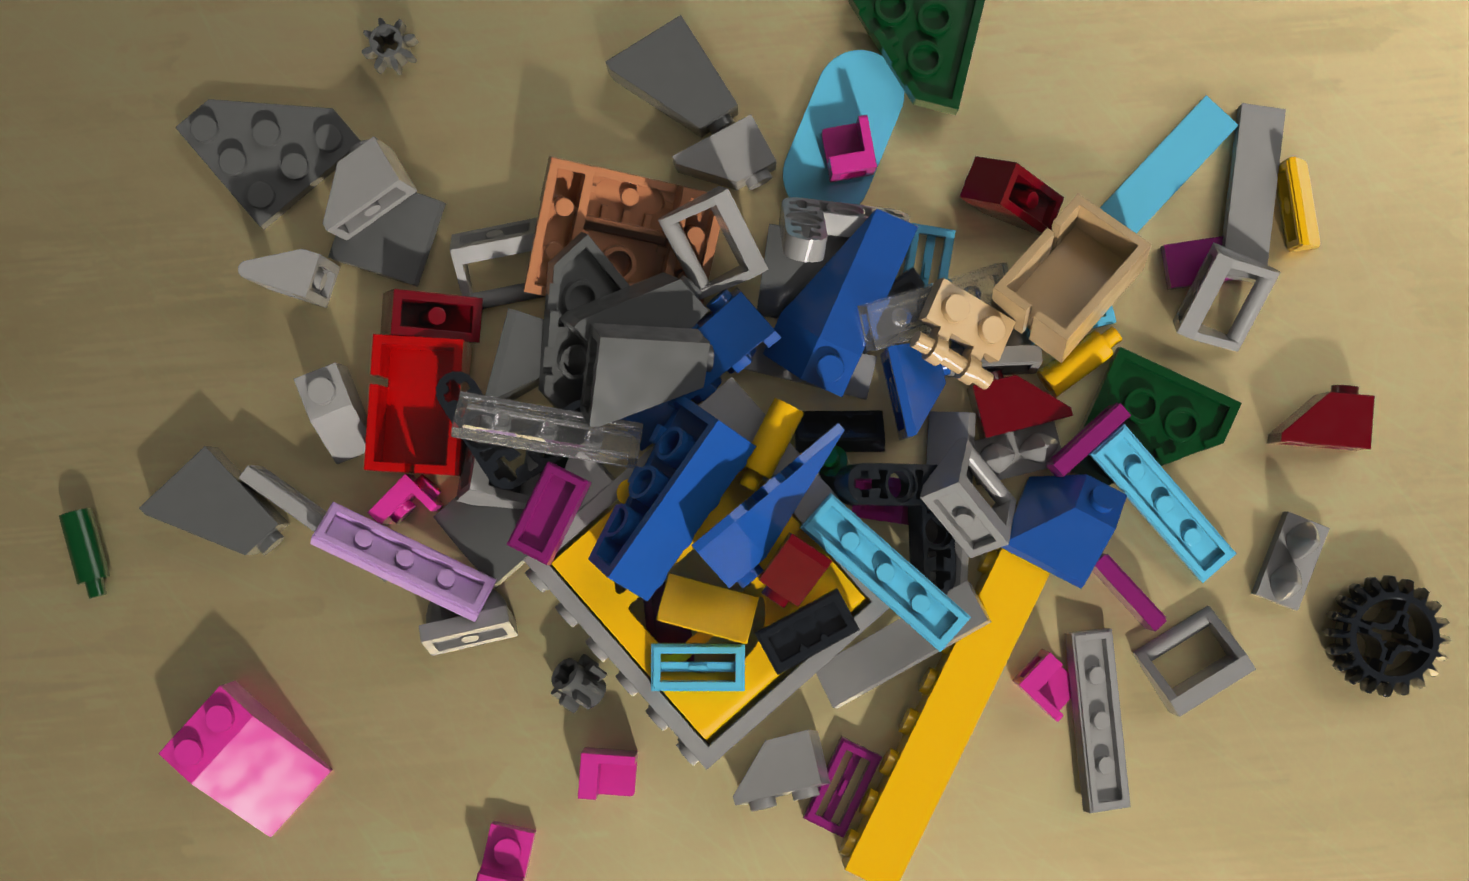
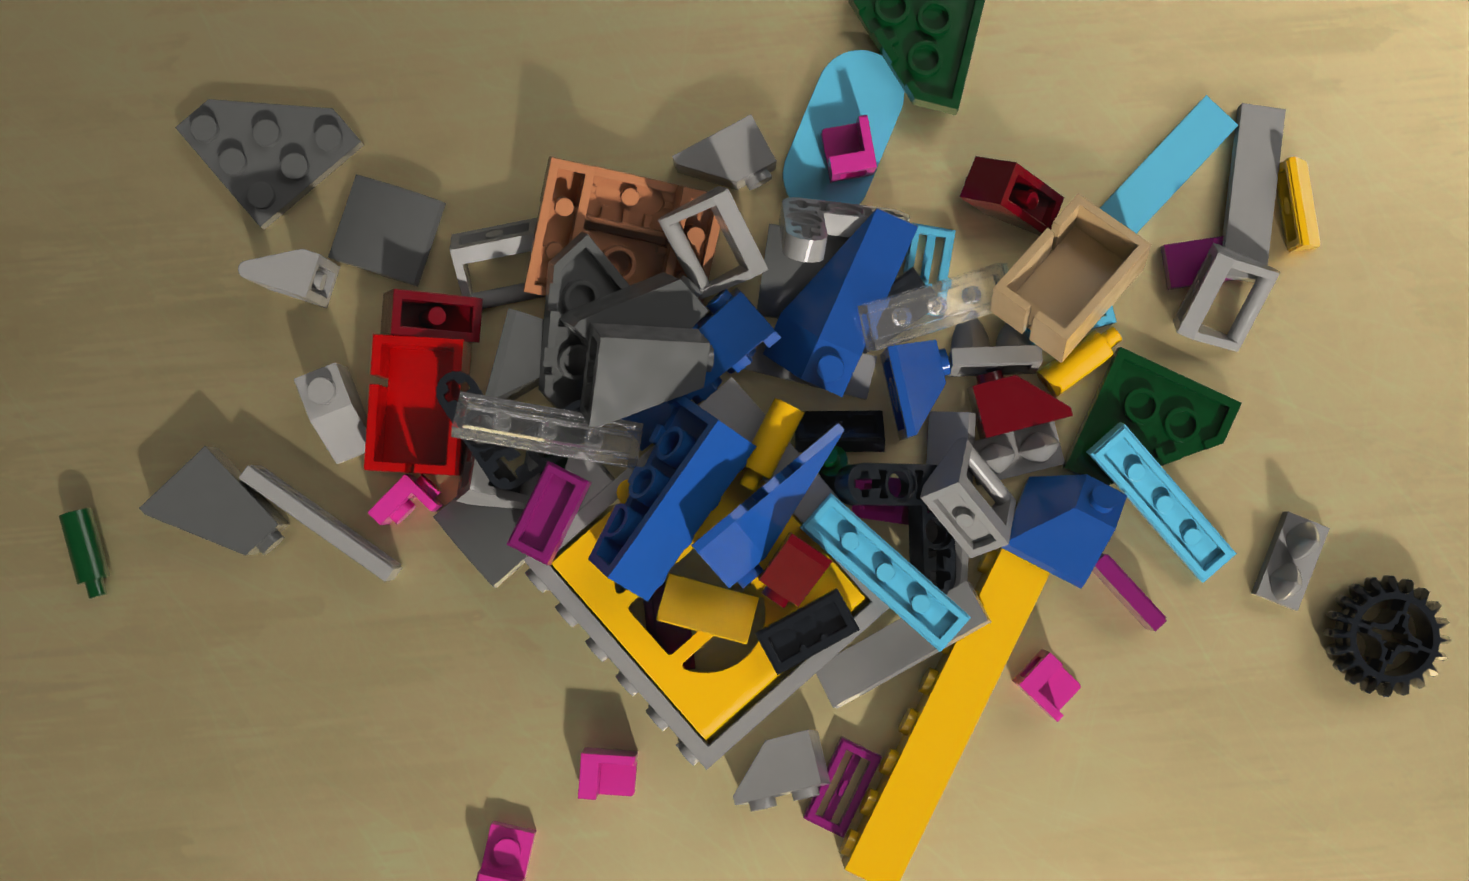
(245, 759): slope -> none
(365, 188): light grey slope -> none
(388, 35): dark grey gear -> none
(403, 561): lavender tile -> none
(452, 632): light grey tile -> none
(578, 683): dark grey gear -> none
(659, 666): medium azure tile -> none
(676, 78): dark grey slope -> none
(969, 323): tan plate -> none
(1087, 439): magenta tile -> none
(1097, 720): light grey tile -> none
(1204, 683): light grey tile -> none
(1330, 421): dark red slope -> none

